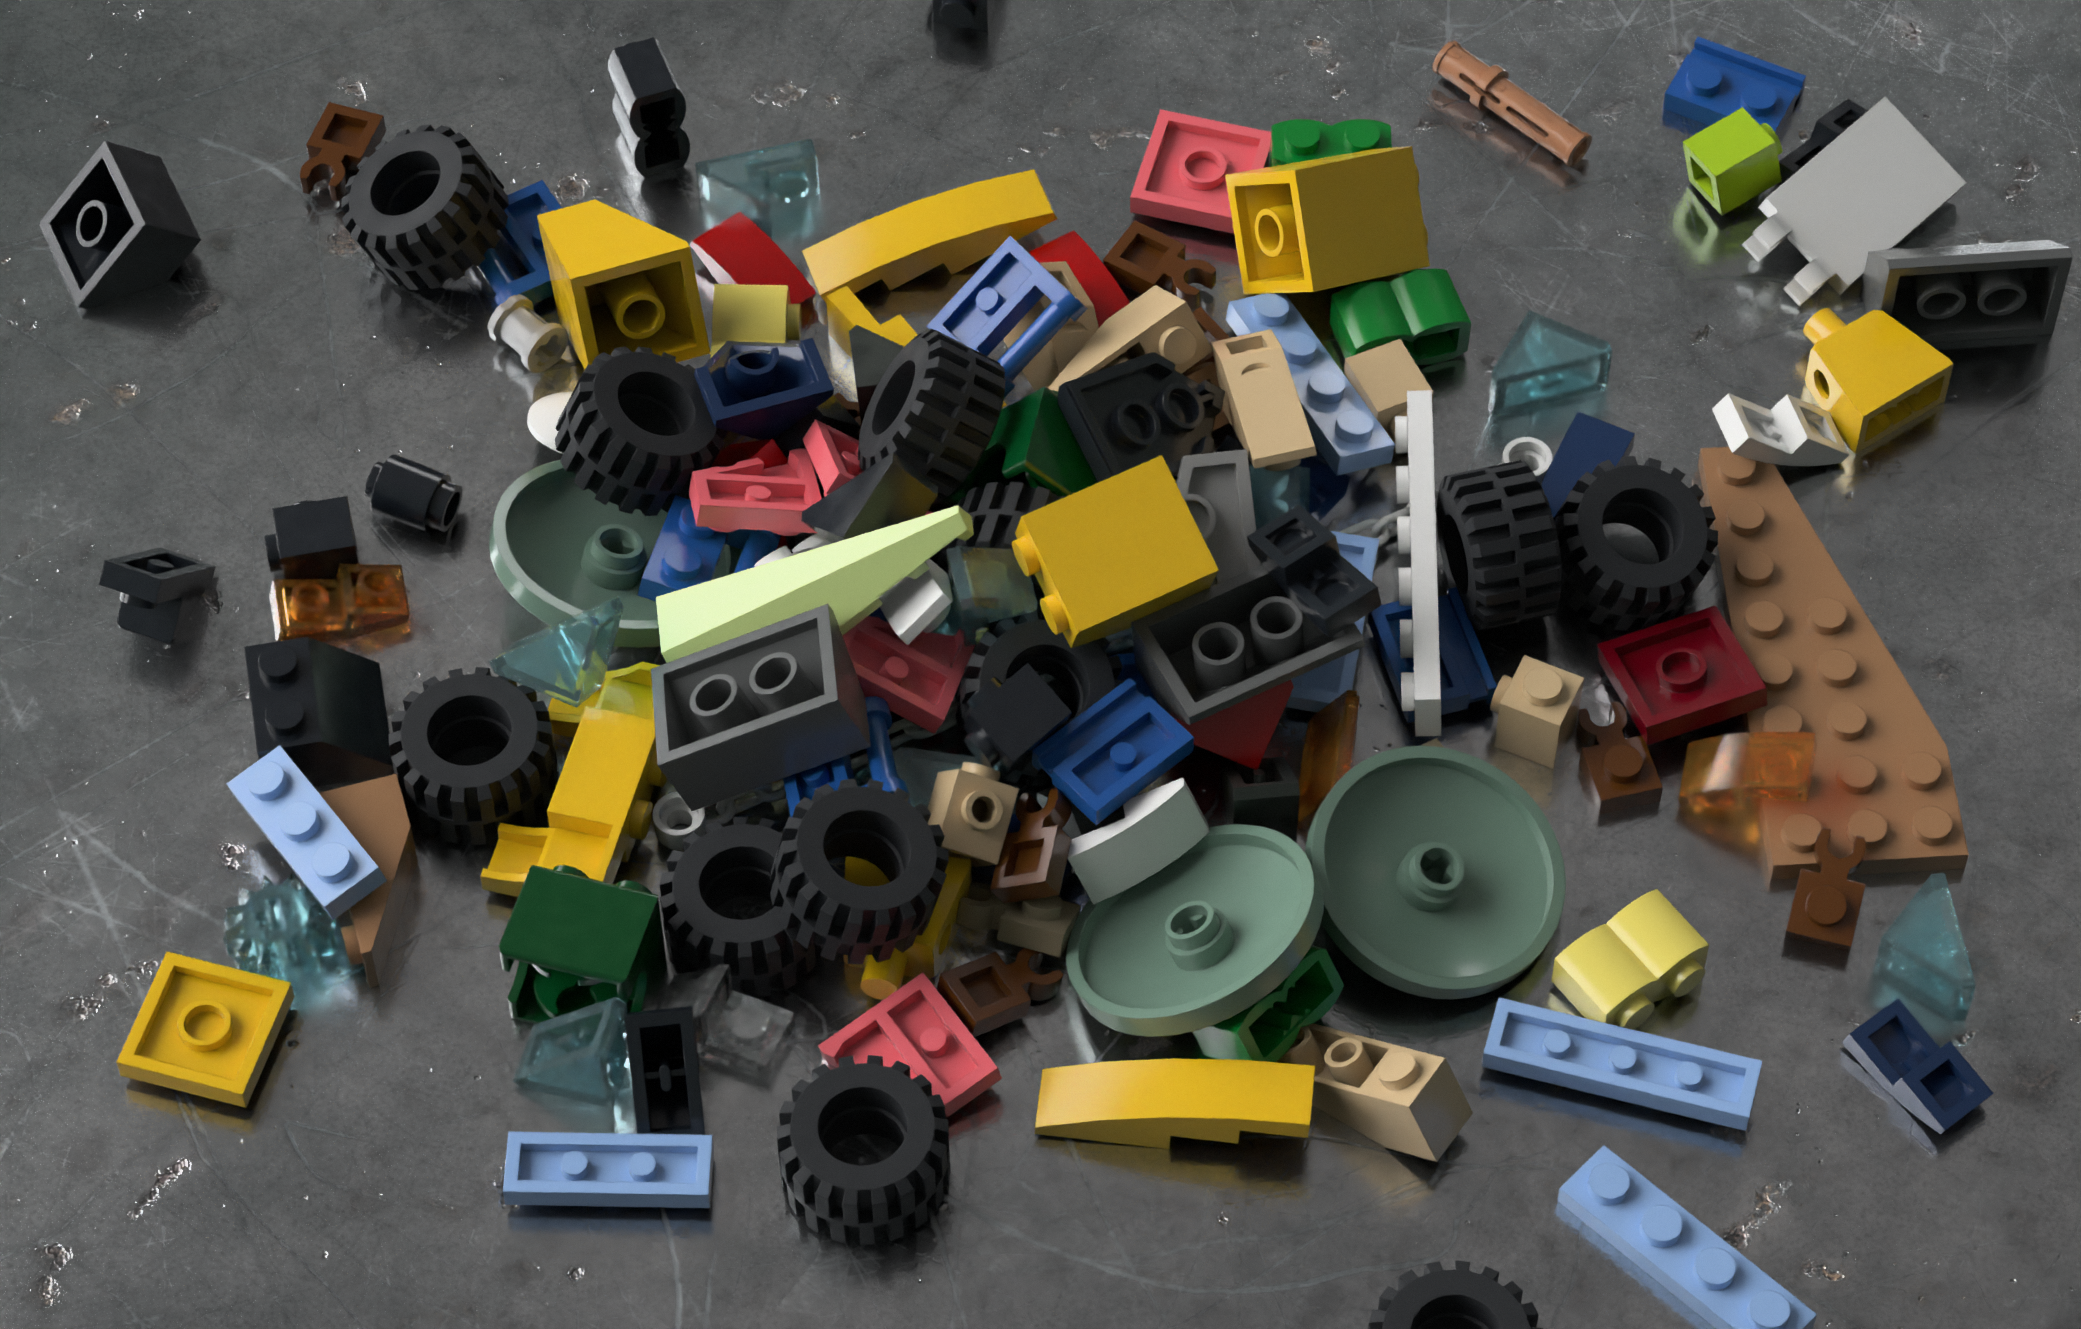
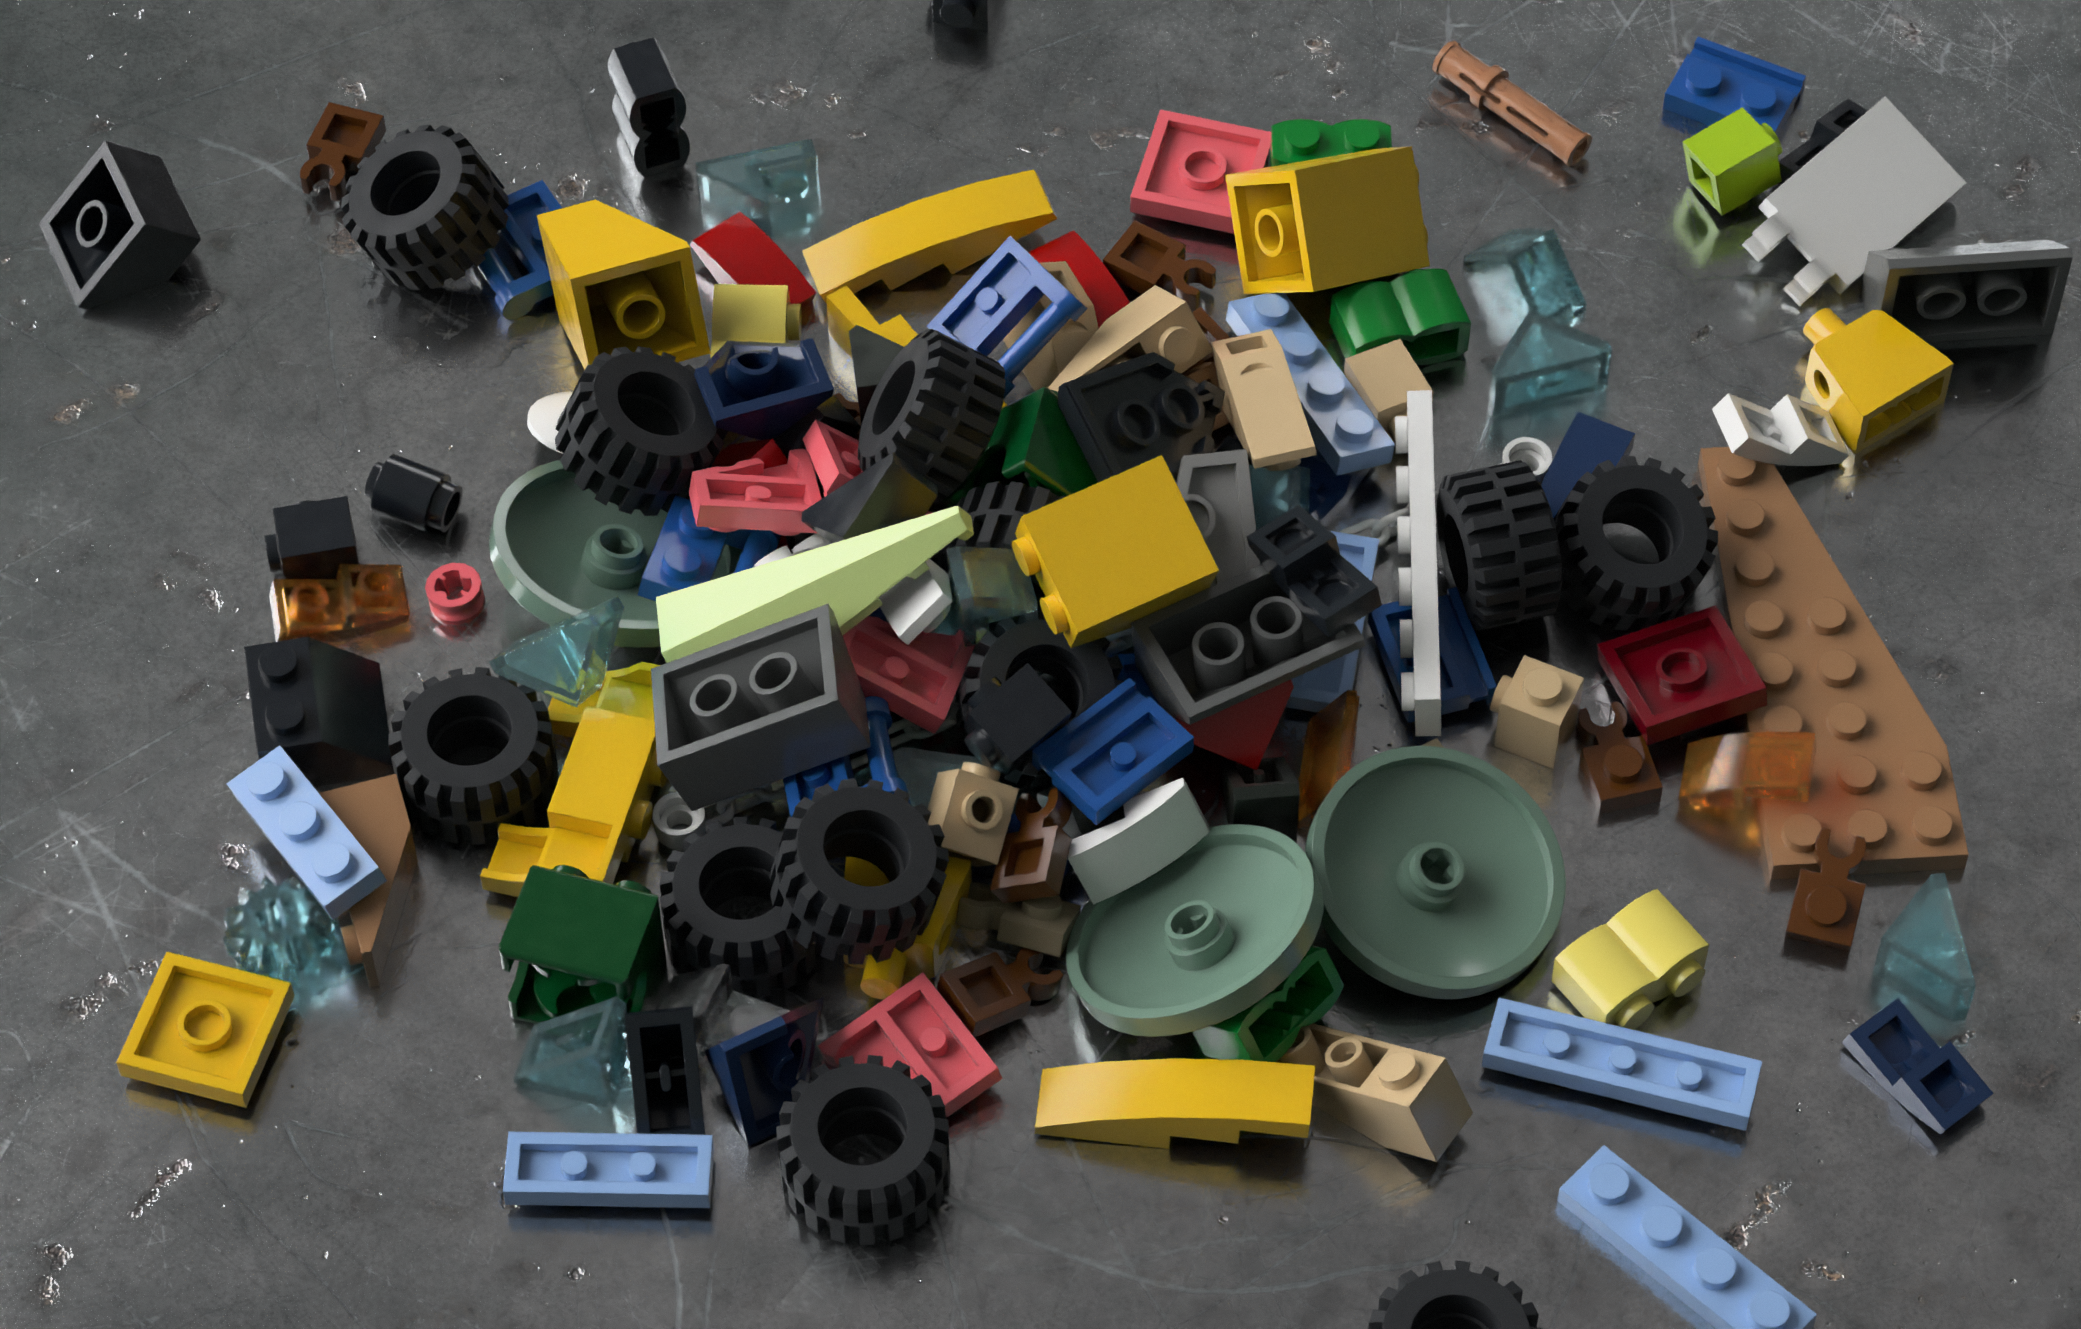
(156, 590): black slope -> none
(457, 610): none -> coral bush
(527, 333): light grey bush -> none
(763, 1067): none -> dark blue slope
(1529, 273): none -> clear light blue slope

